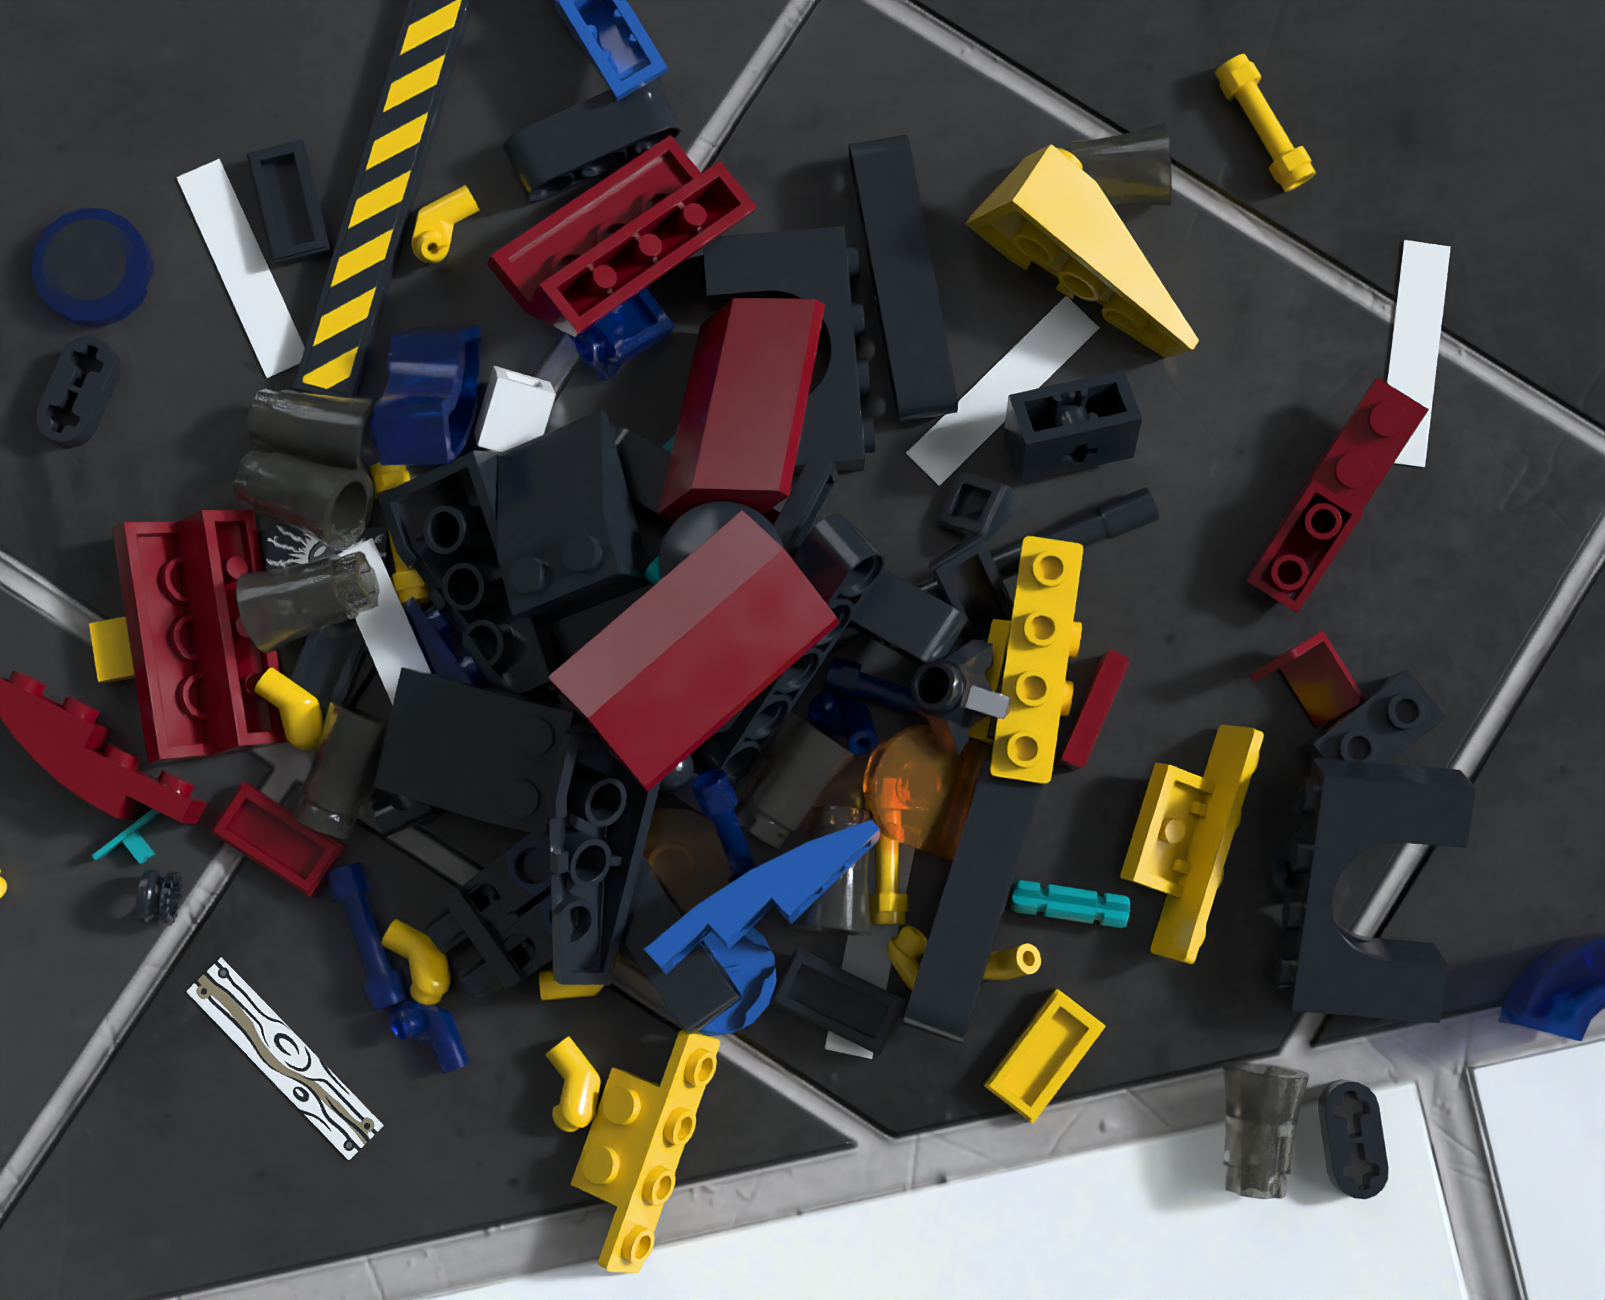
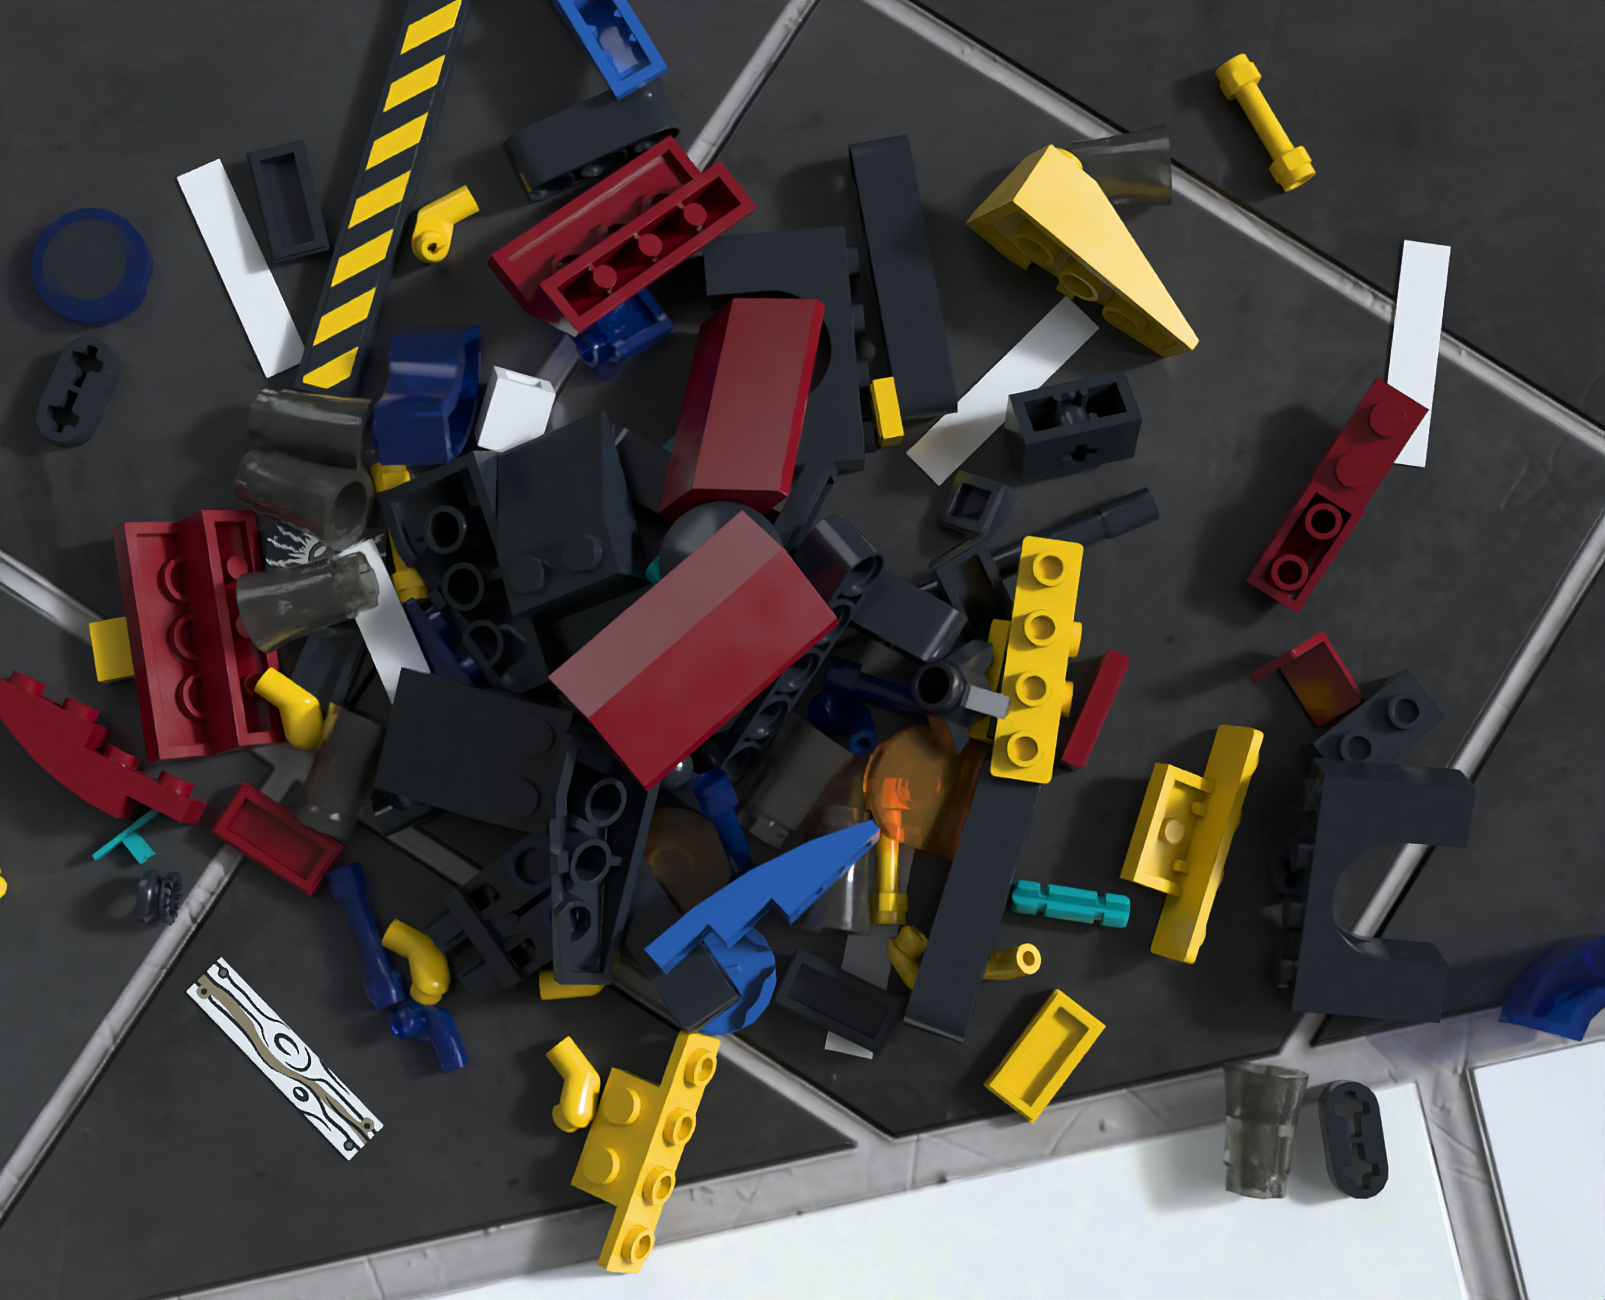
(885, 412): none -> yellow tile

